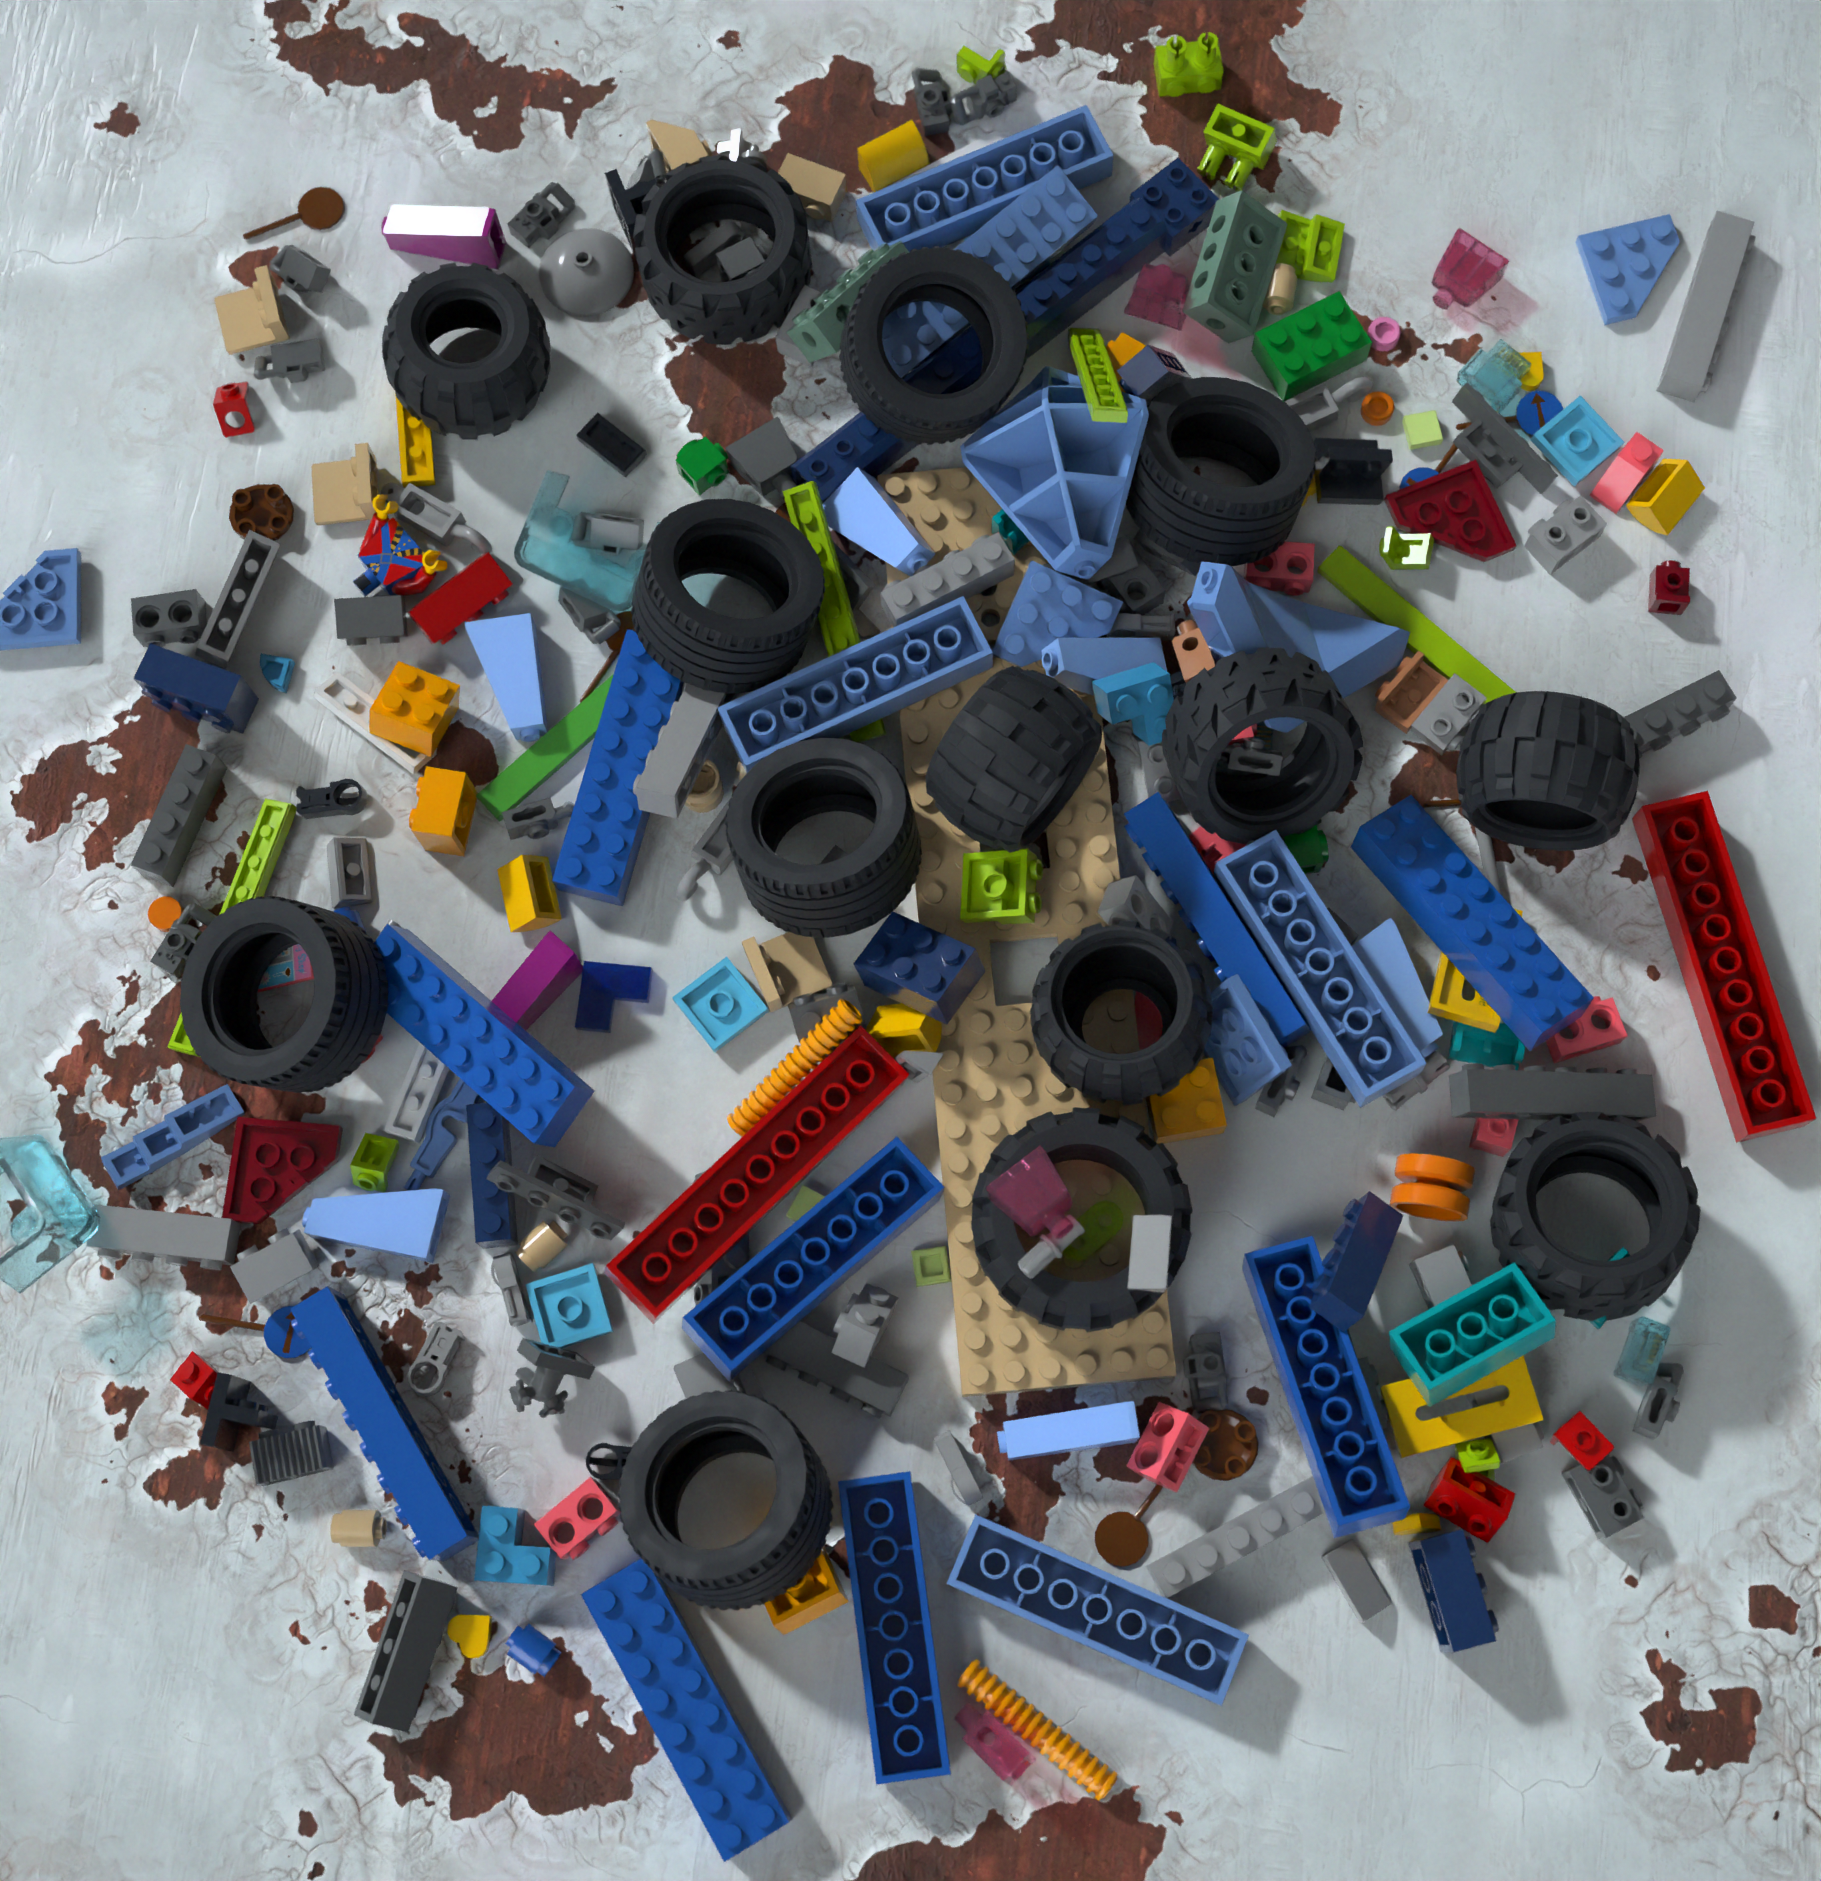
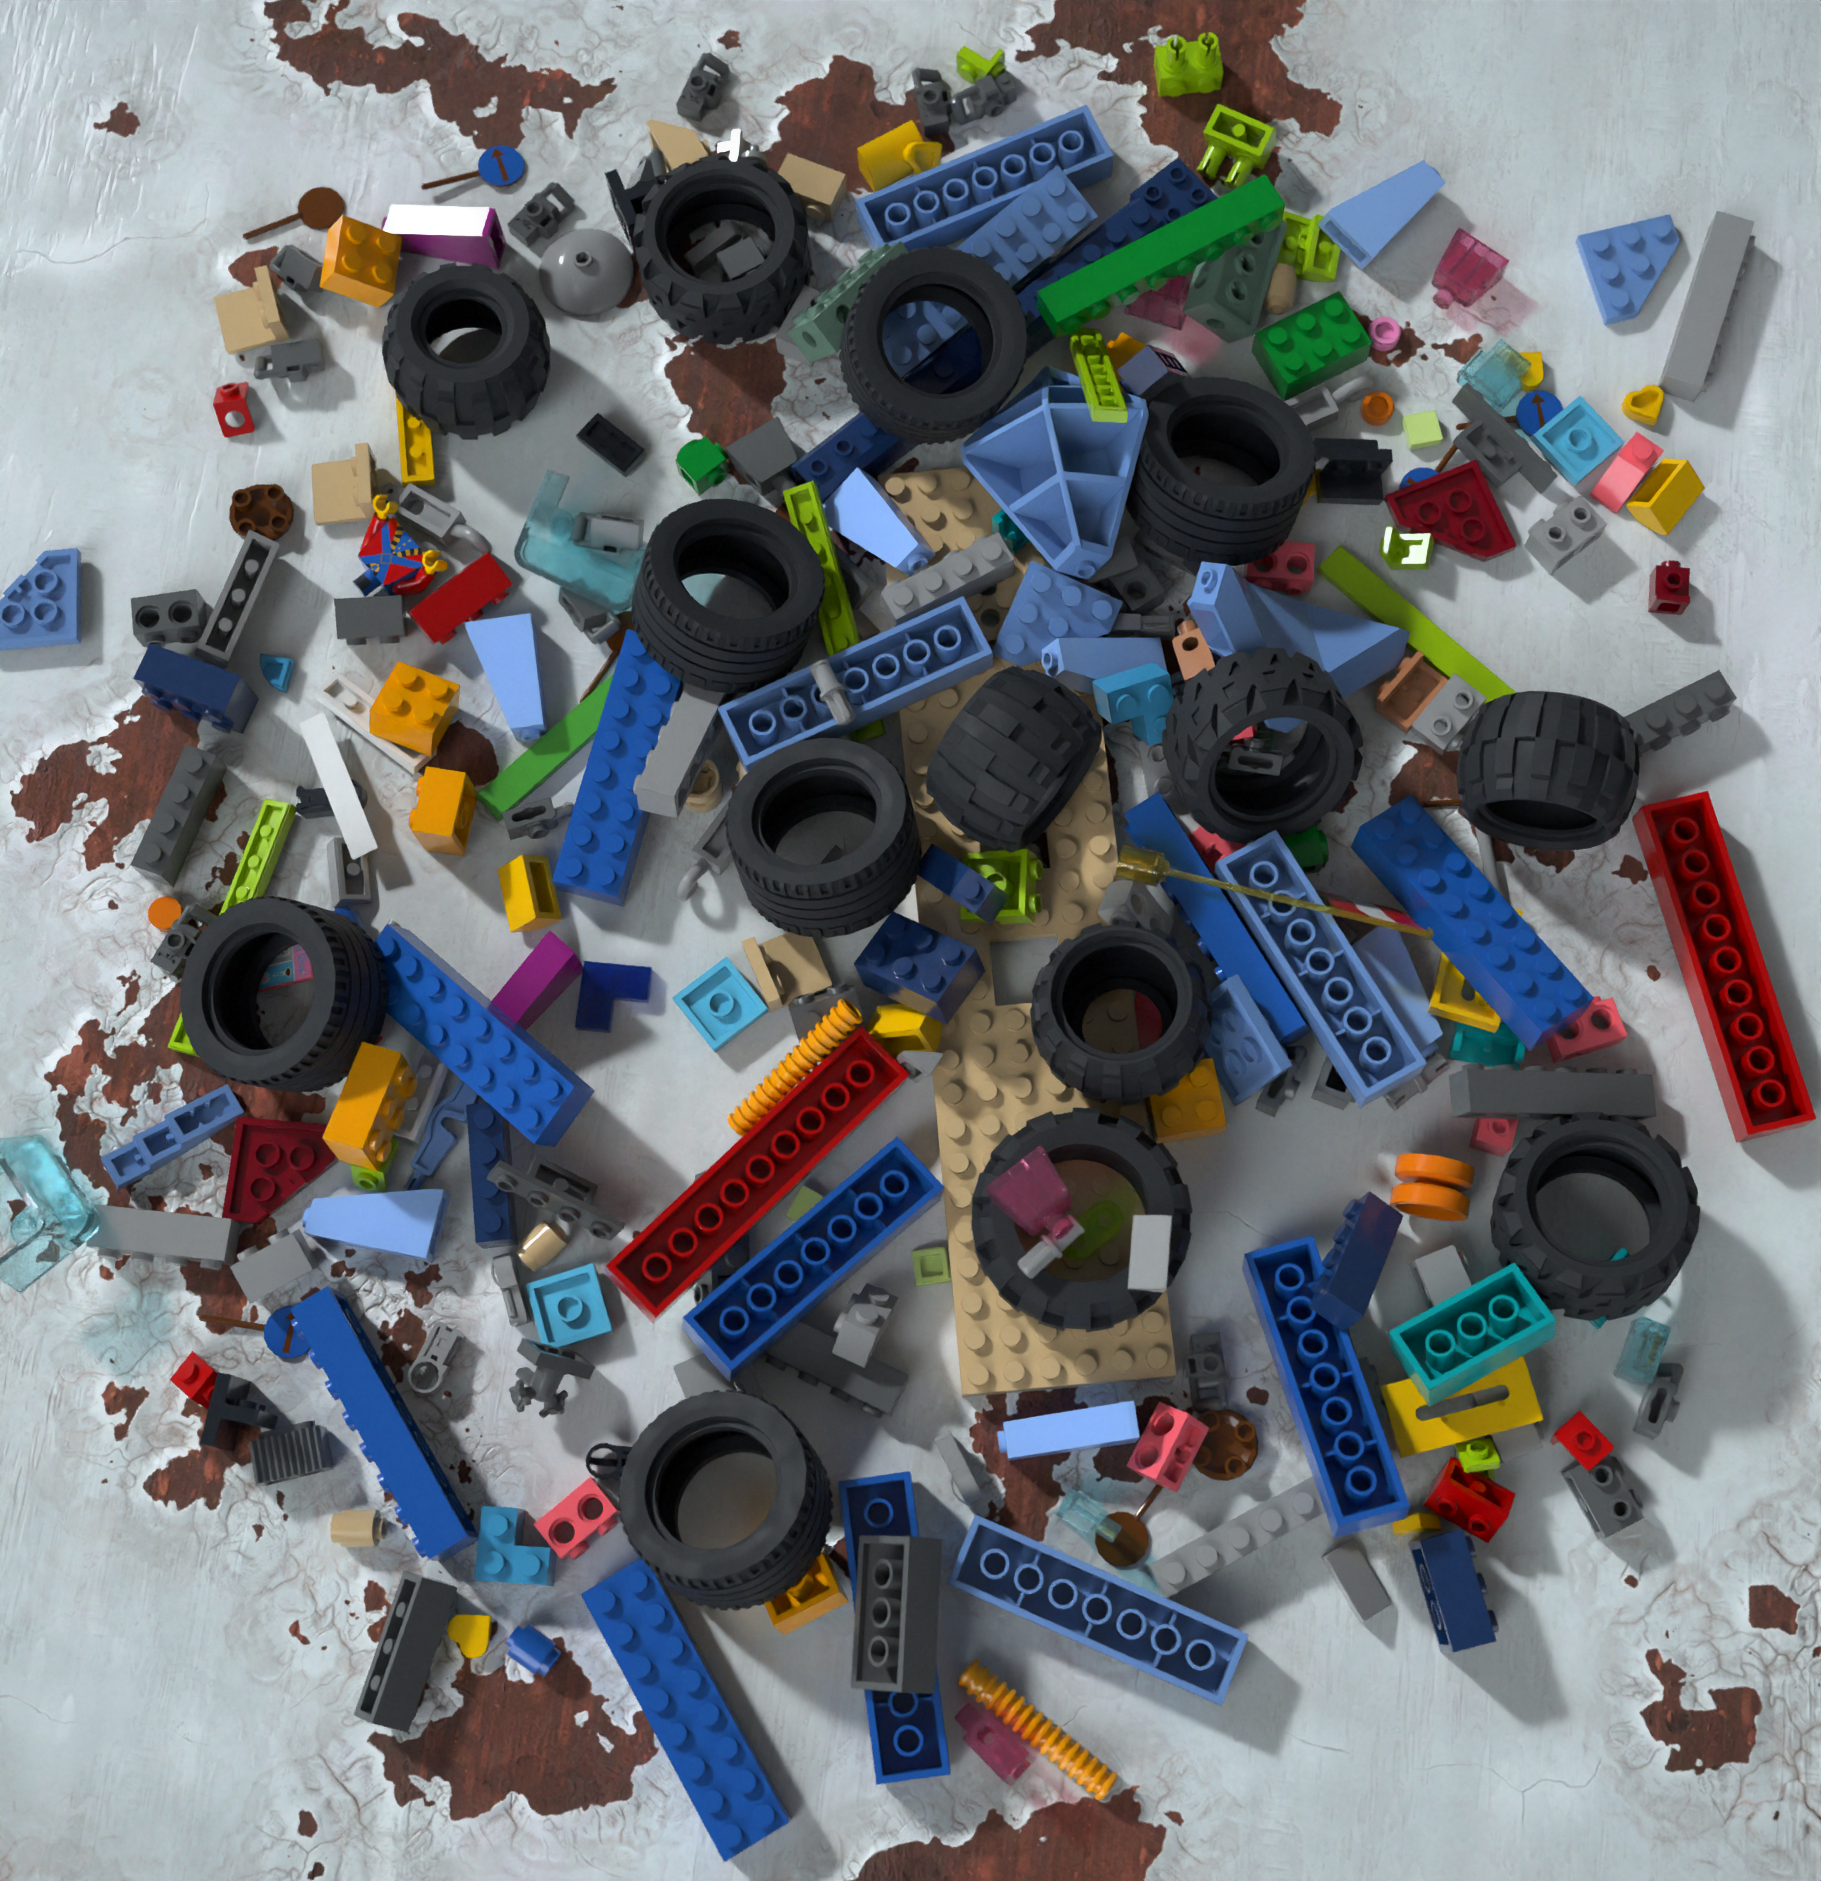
(338, 786): none -> white sticker
(360, 261): none -> light orange brick
(370, 1107): none -> light orange brick
(497, 167): none -> blue piece
(703, 88): none -> dark grey piece
(832, 692): none -> light grey axle
(896, 1614): none -> dark grey slope
(923, 155): none -> yellow tile
(962, 884): none -> dark blue slope
(1085, 1514): none -> clear light blue piece
(1150, 867): none -> clear yellow flag
(1160, 256): none -> green brick
(1376, 215): none -> light blue slope
(1644, 405): none -> yellow tile

